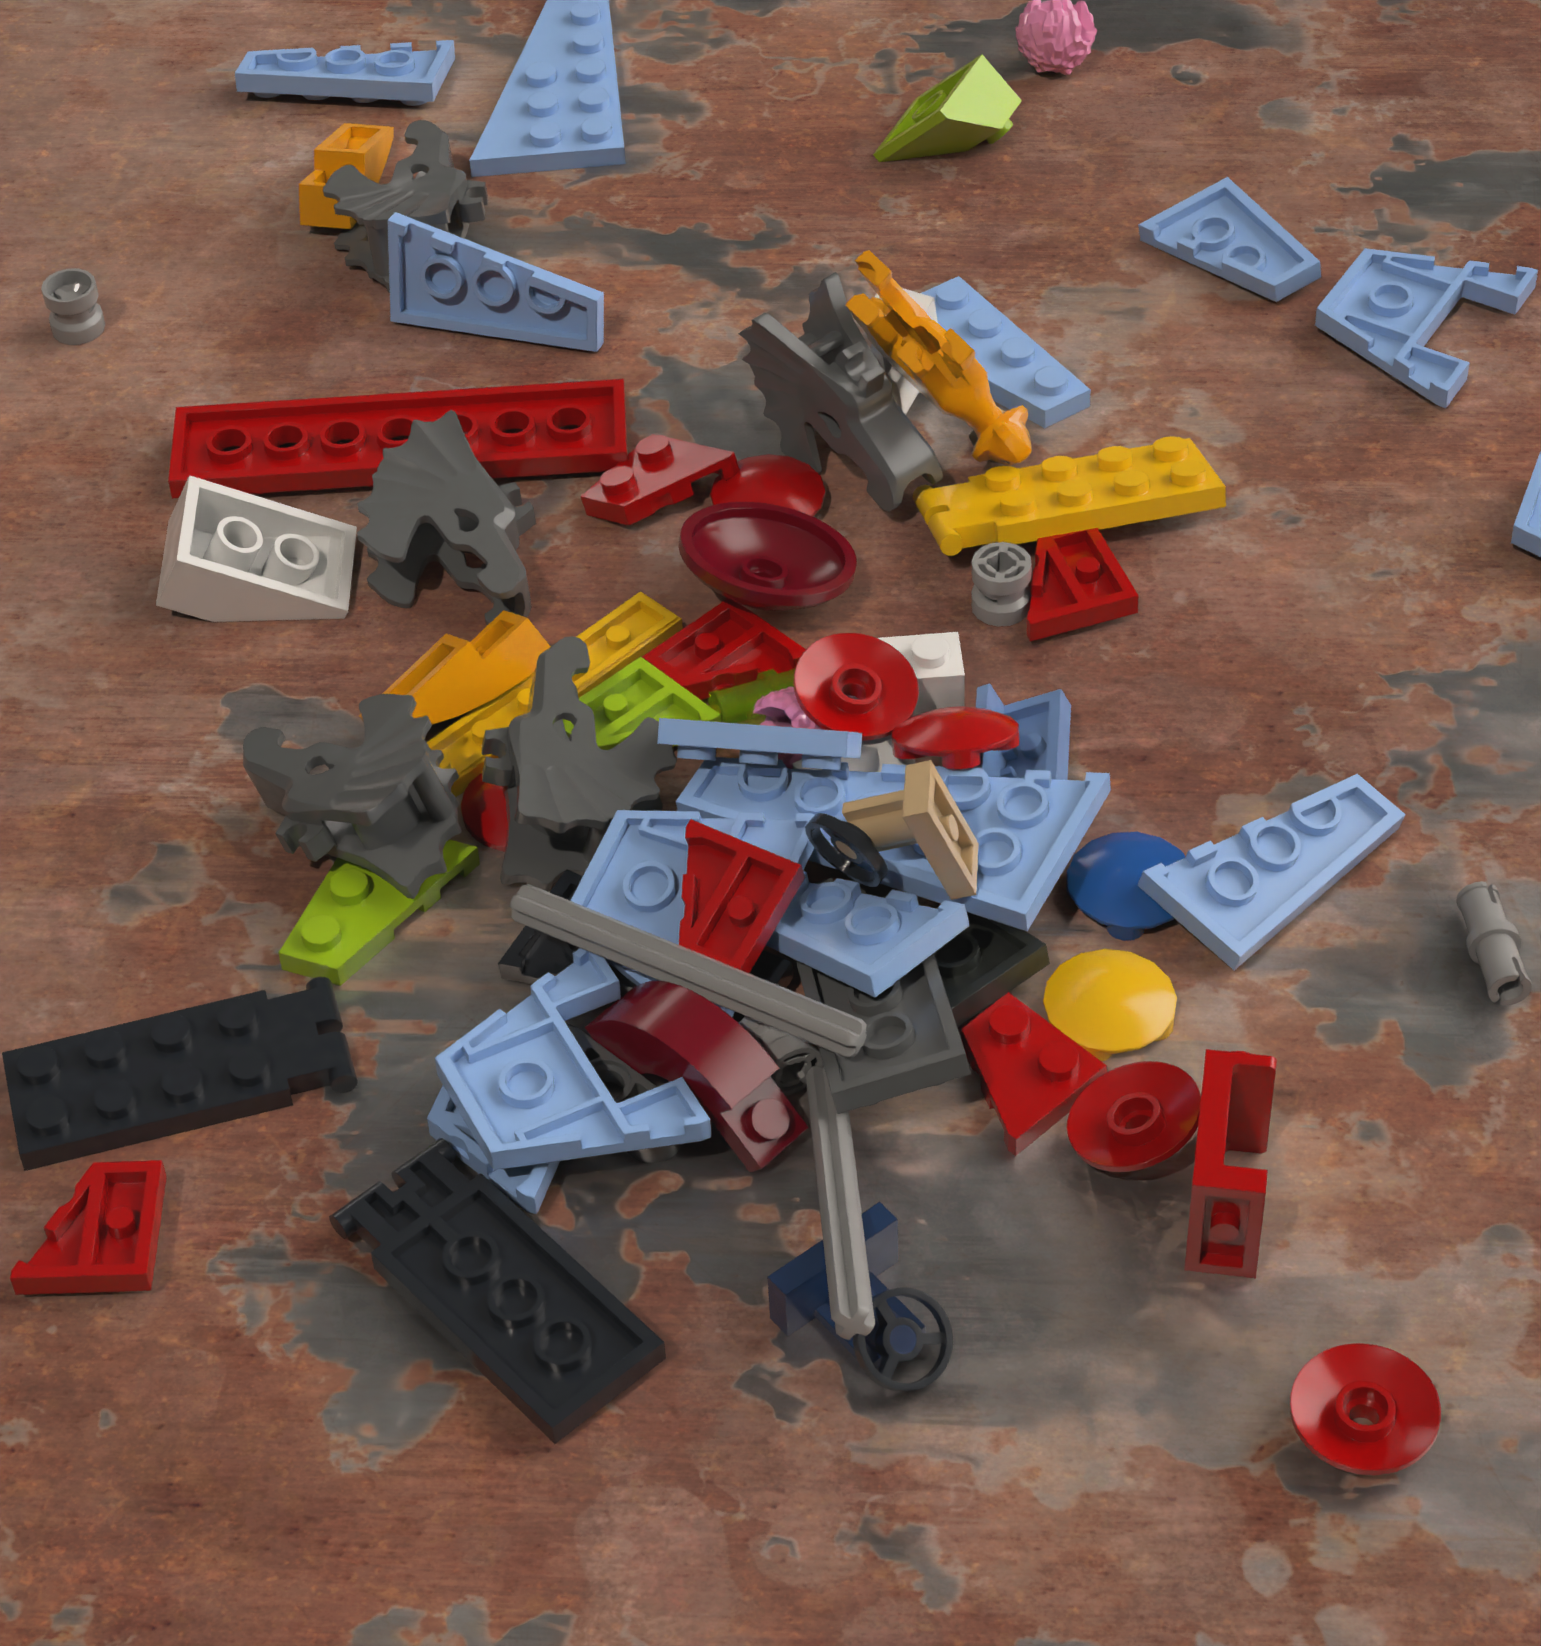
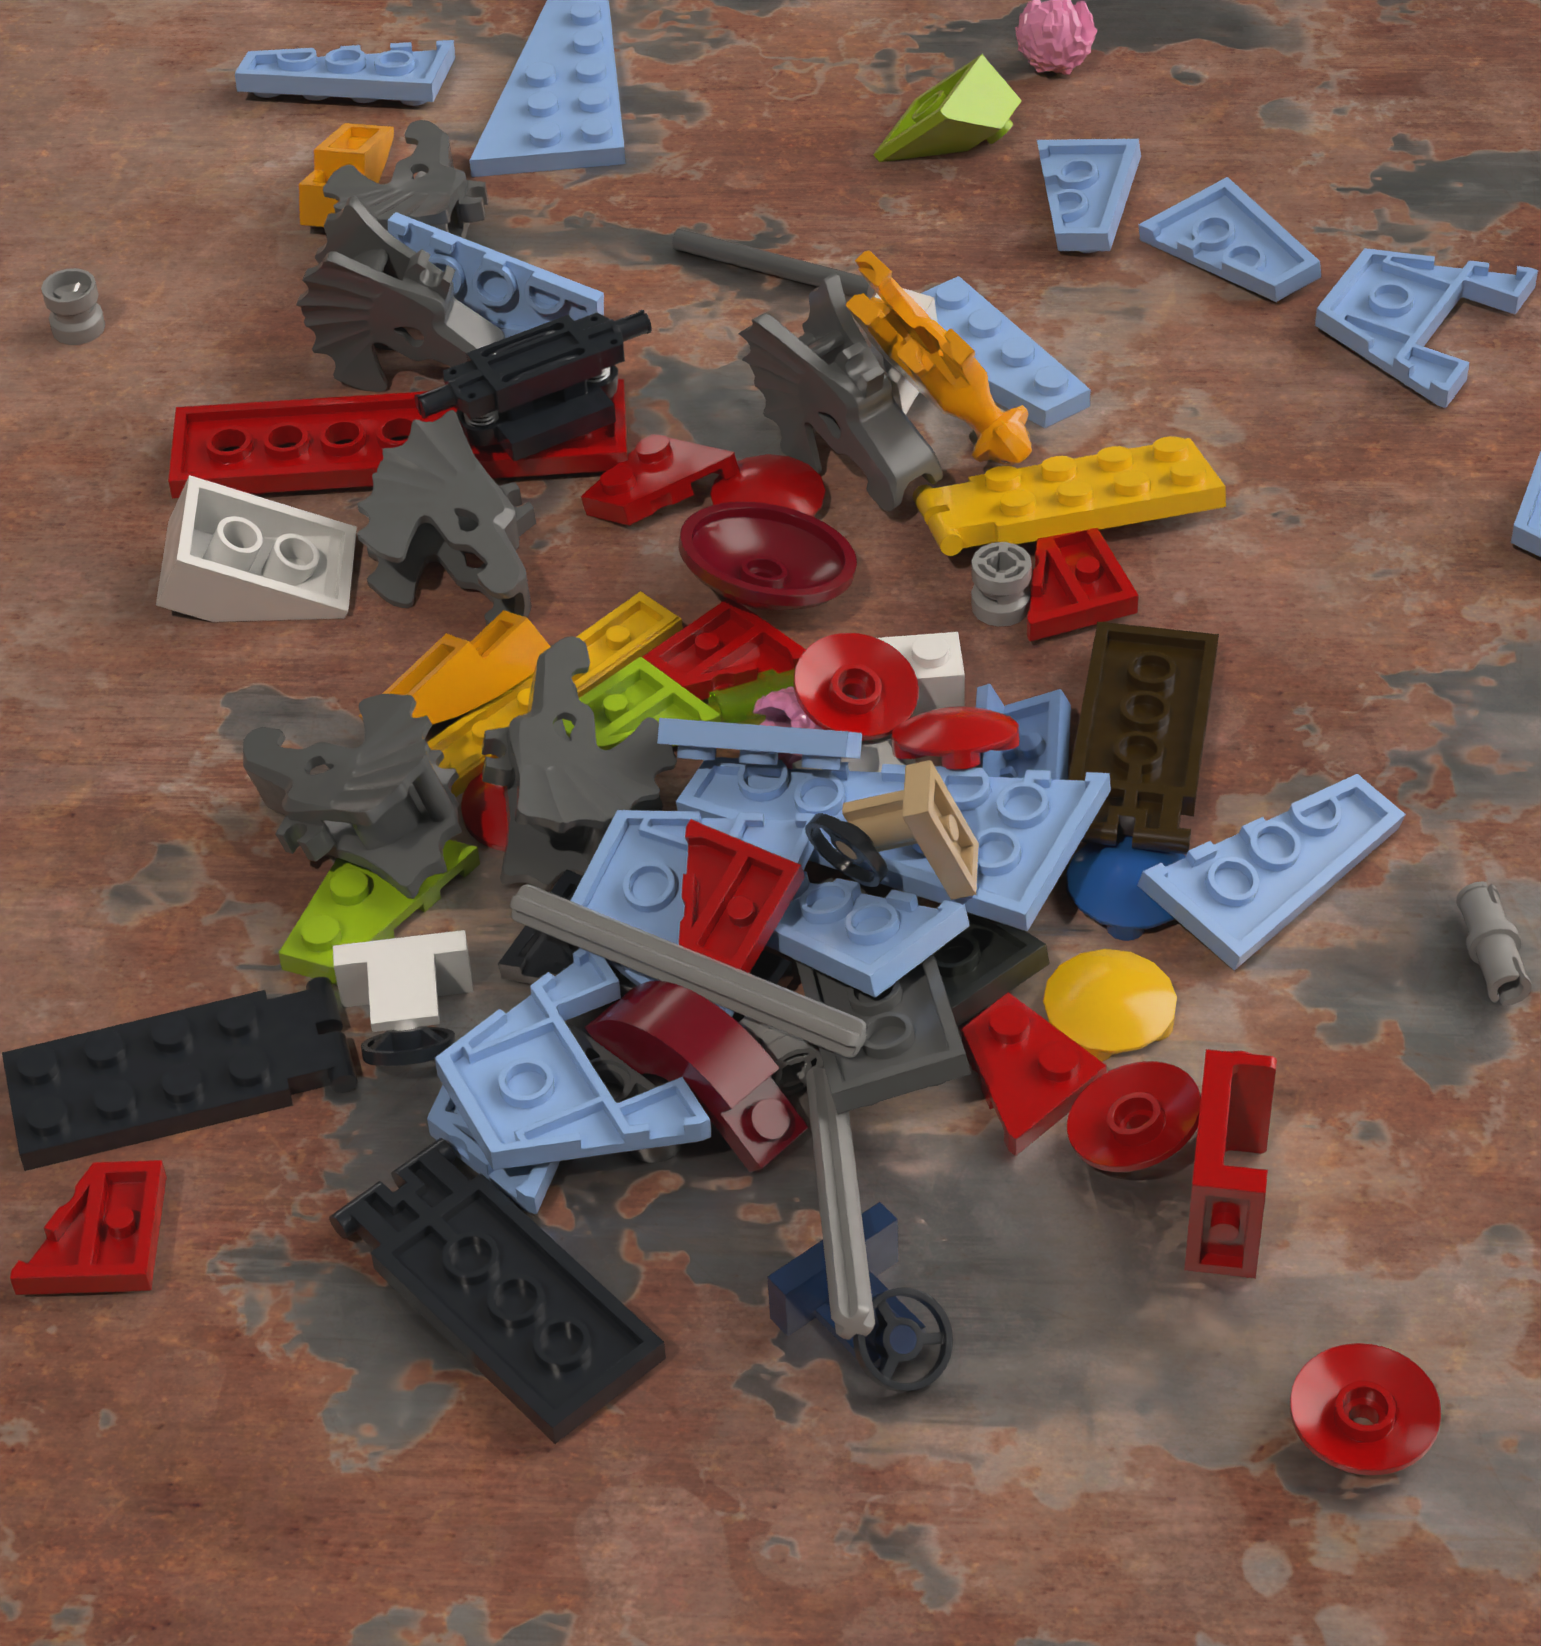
(371, 290): none -> dark grey animal
(402, 987): none -> white piece
(538, 383): none -> black piece
(766, 262): none -> dark grey bar
(1087, 189): none -> light blue wing
(1147, 729): none -> dark brown hinge

